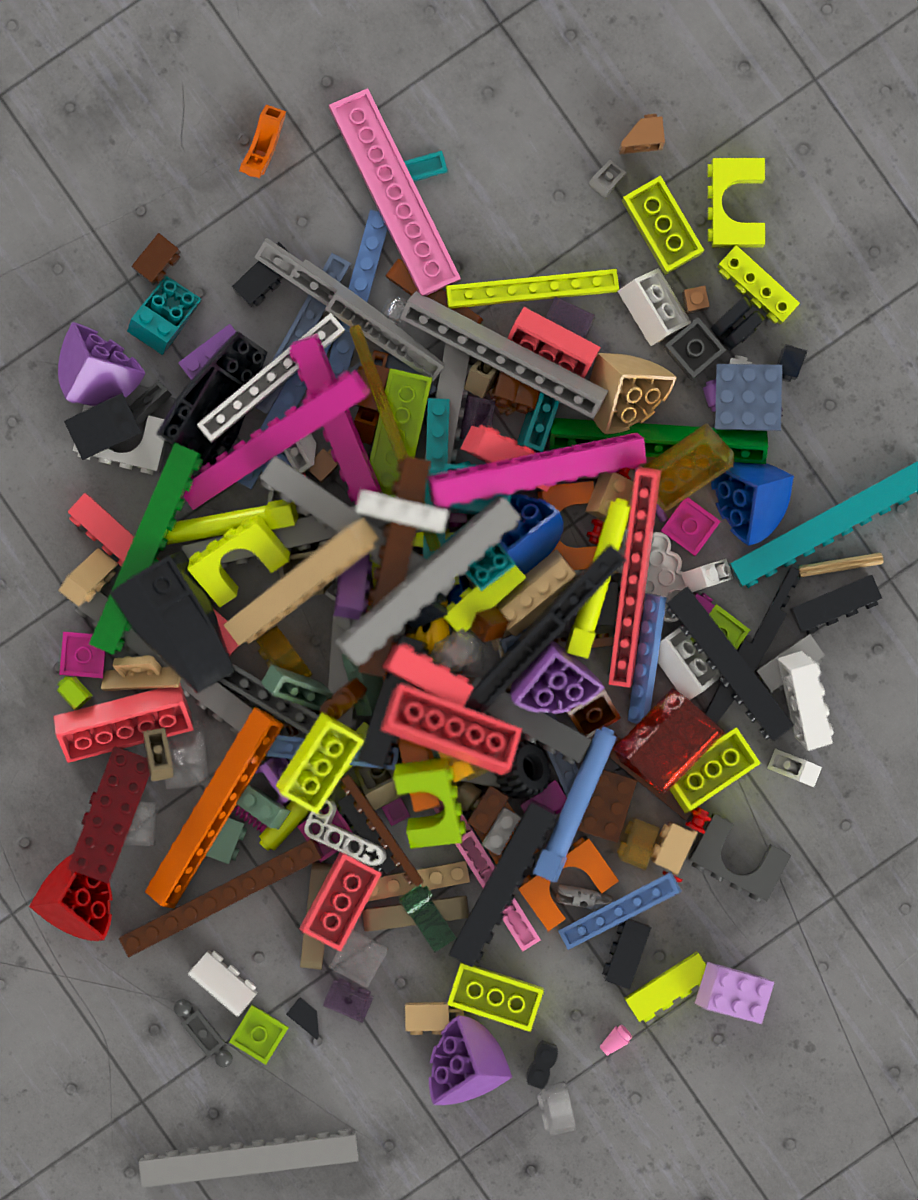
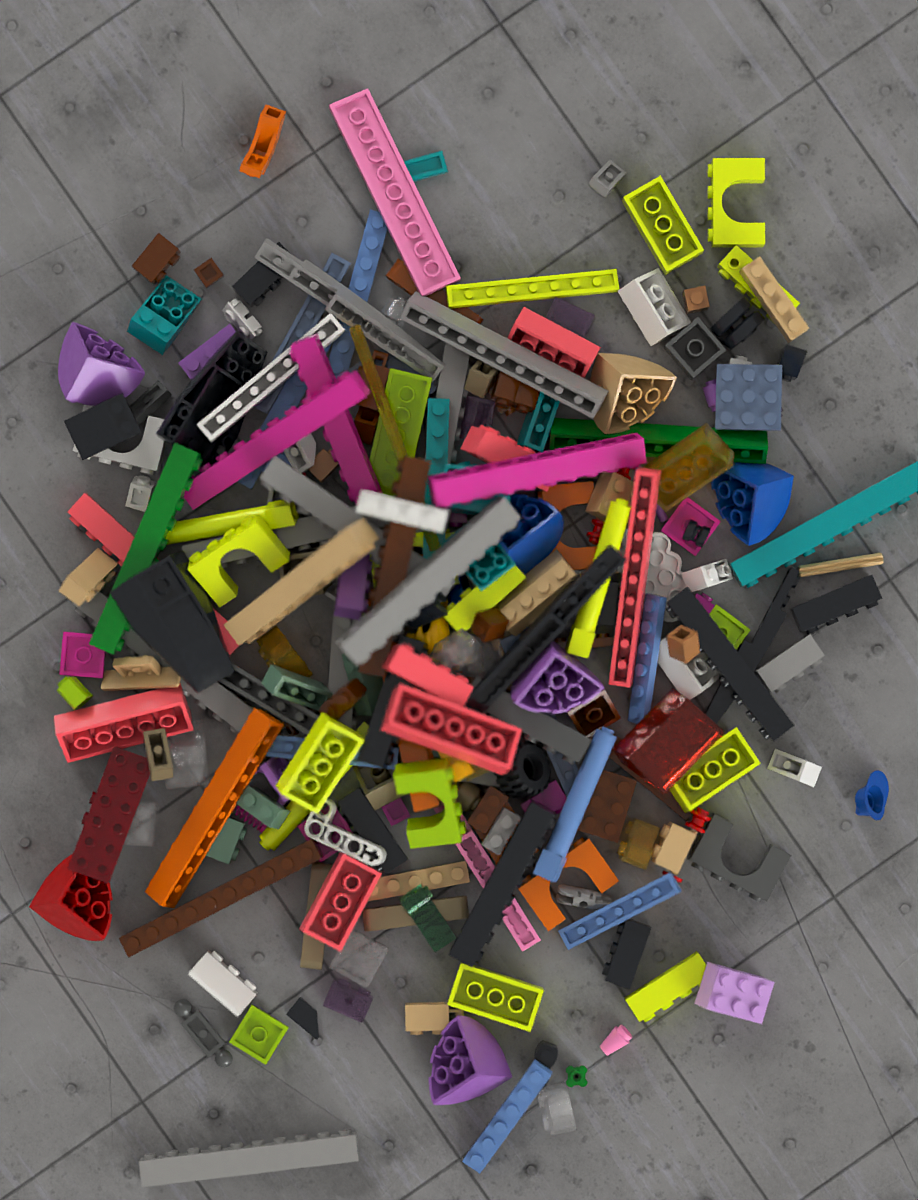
(140, 493): none -> white bracket
(208, 272): none -> reddish brown plate
(235, 313): none -> white hinge
(375, 823): reddish brown plate -> none
(507, 1116): none -> medium blue plate
(572, 1071): none -> green plate
(645, 136): medium nougat slope -> none
(683, 644): none -> medium nougat brick
(691, 531): none -> black wheel
(774, 299): none -> tan brick
(805, 700): white brick -> none
(873, 797): none -> blue piece

